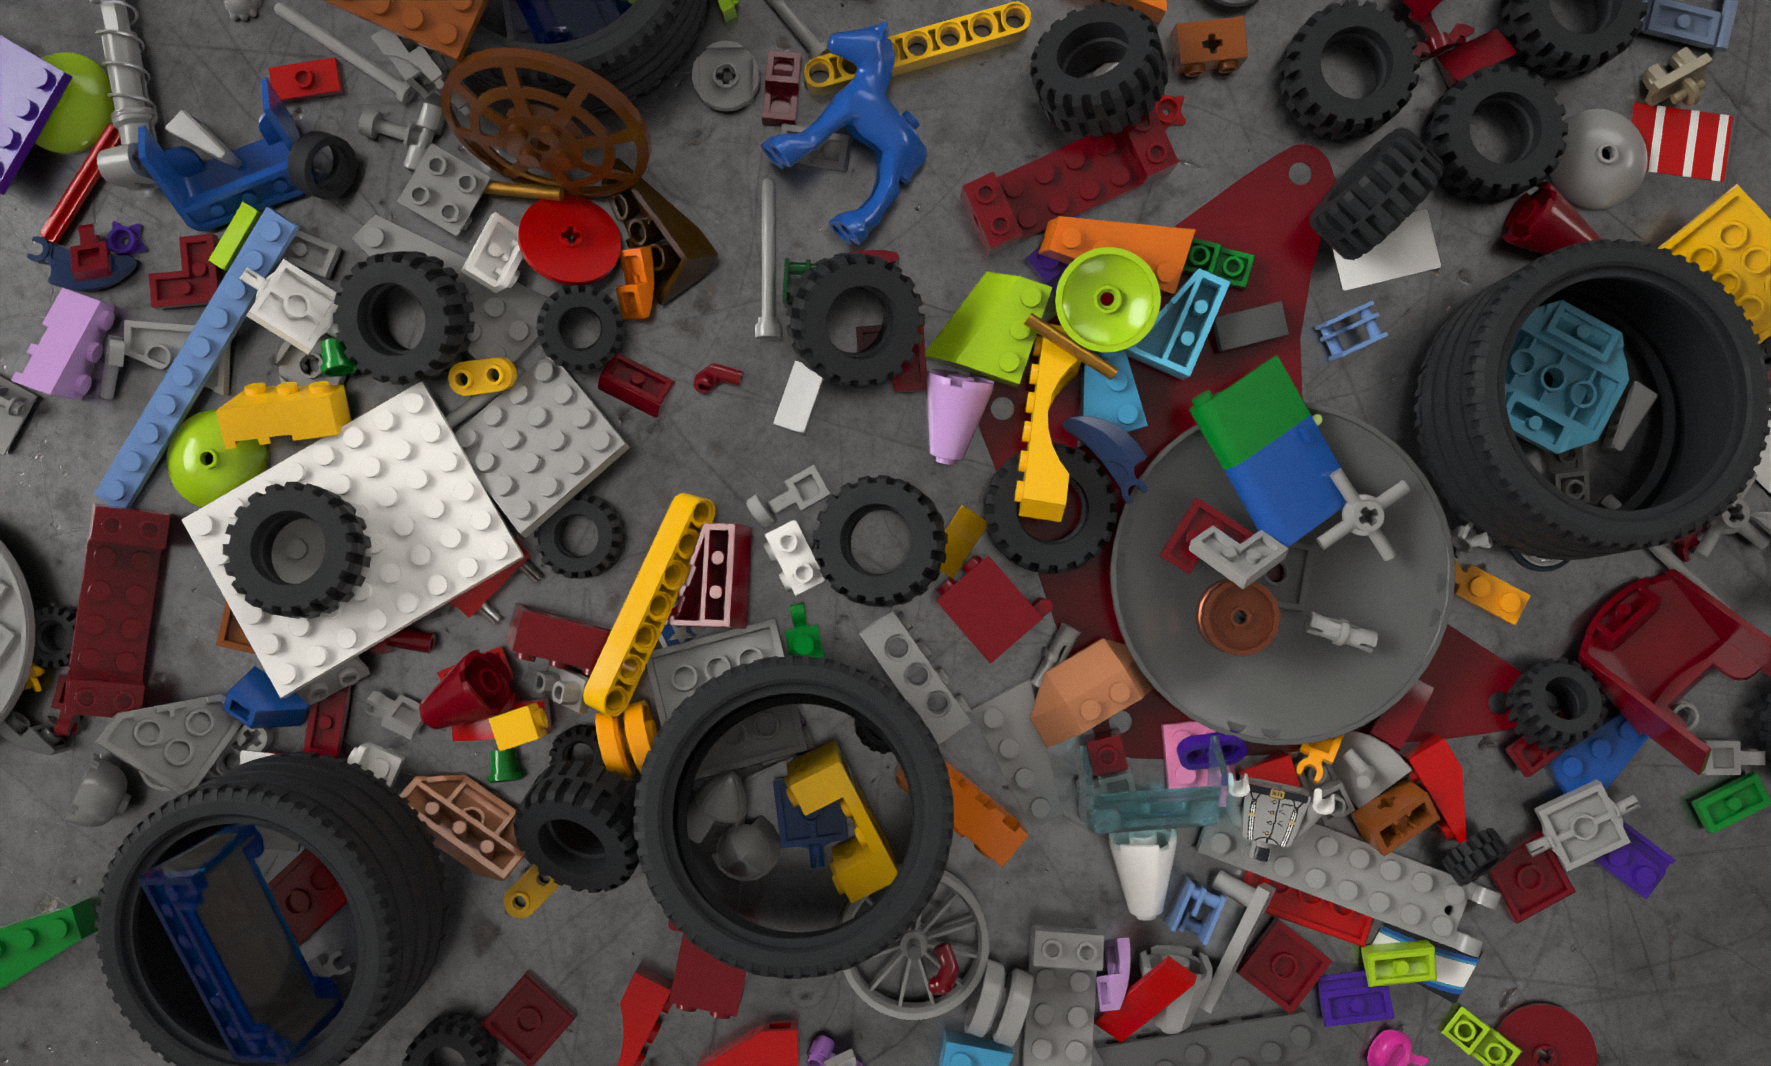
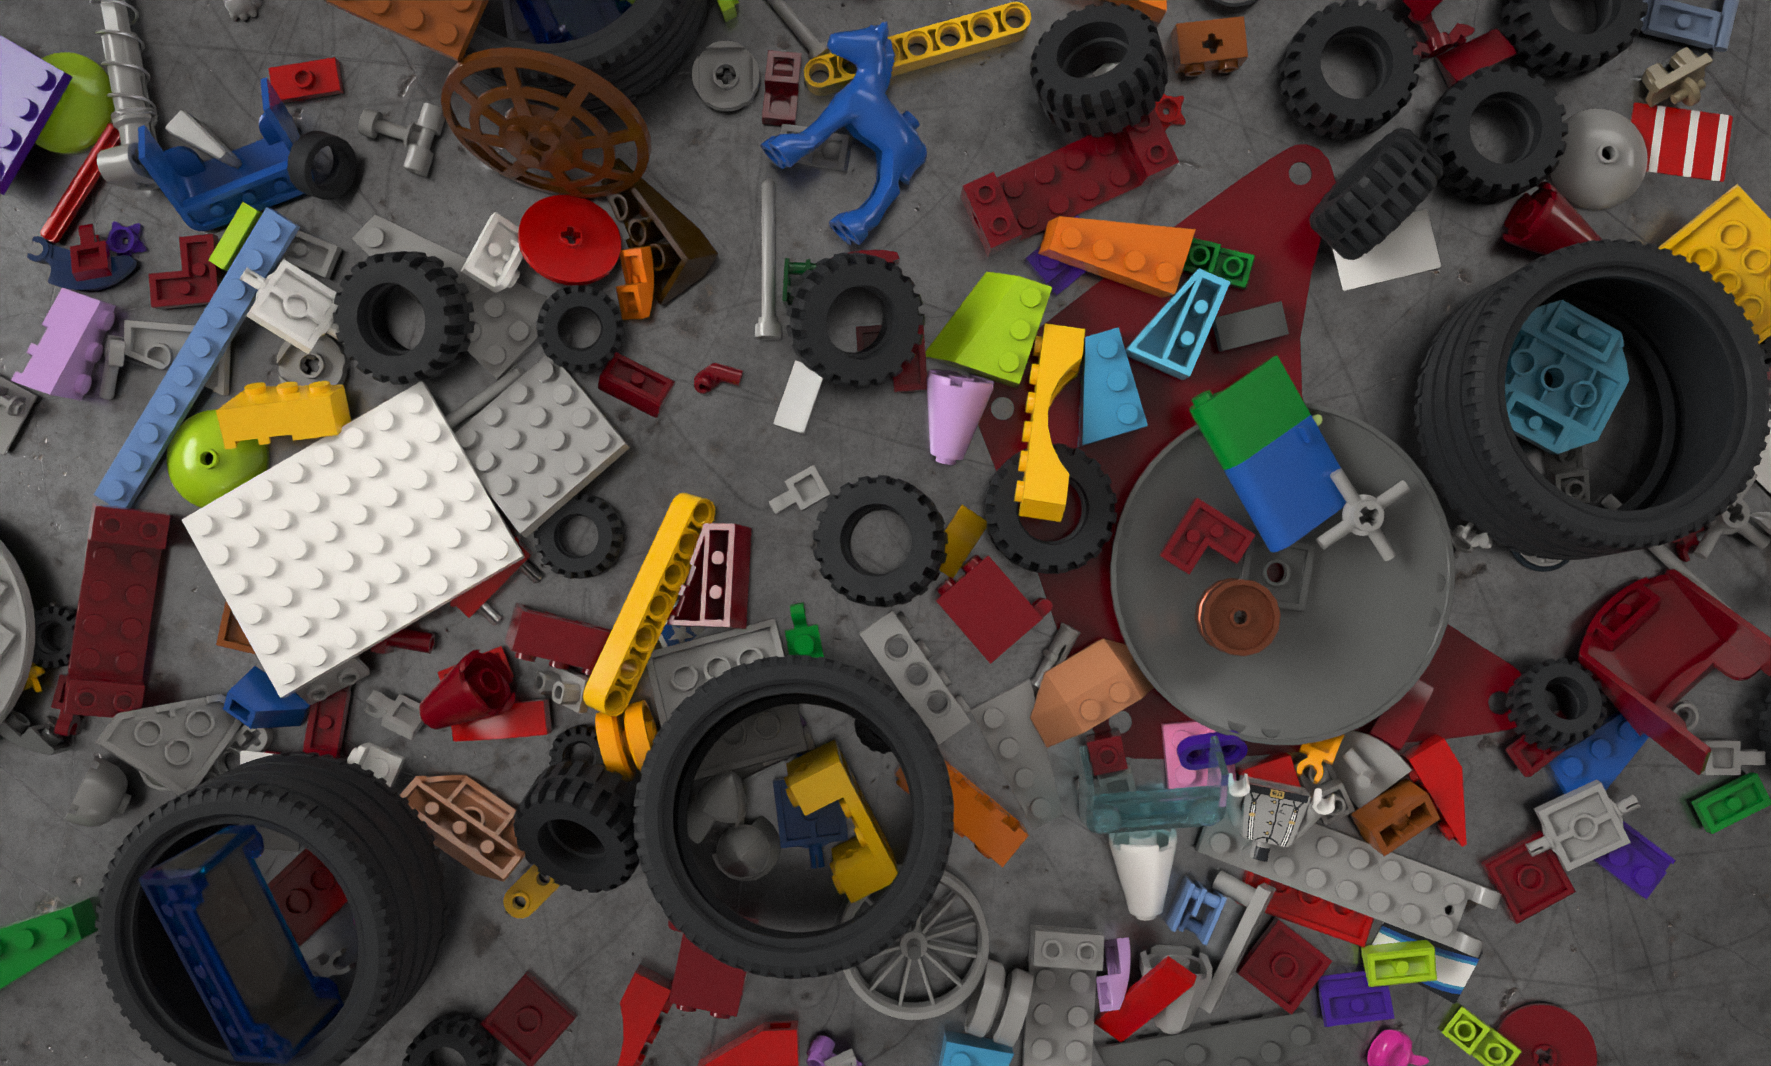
(253, 542): black tyre -> none
(334, 360): green piece -> none
(403, 90): light grey bar -> none
(418, 66): light grey bracket -> none
(444, 190): light grey hinge -> none
(480, 376): yellow plate -> none
(504, 766): green piece -> none
(519, 726): yellow brick -> none
(524, 190): pearl gold bar -> none
(760, 510): light grey tile -> none
(795, 558): white bracket -> none
(948, 972): dark red arm -> none
(1070, 346): pearl gold bar -> none
(1112, 447): dark blue piece -> none
(1113, 325): lime dish -> none
(1236, 561): light grey plate -> none
(1340, 632): light grey pin -> none
(1367, 319): medium blue piece -> none
(1476, 856): black tyre -> none
(1489, 593): light orange plate -> none
(1627, 416): light grey slope -> none

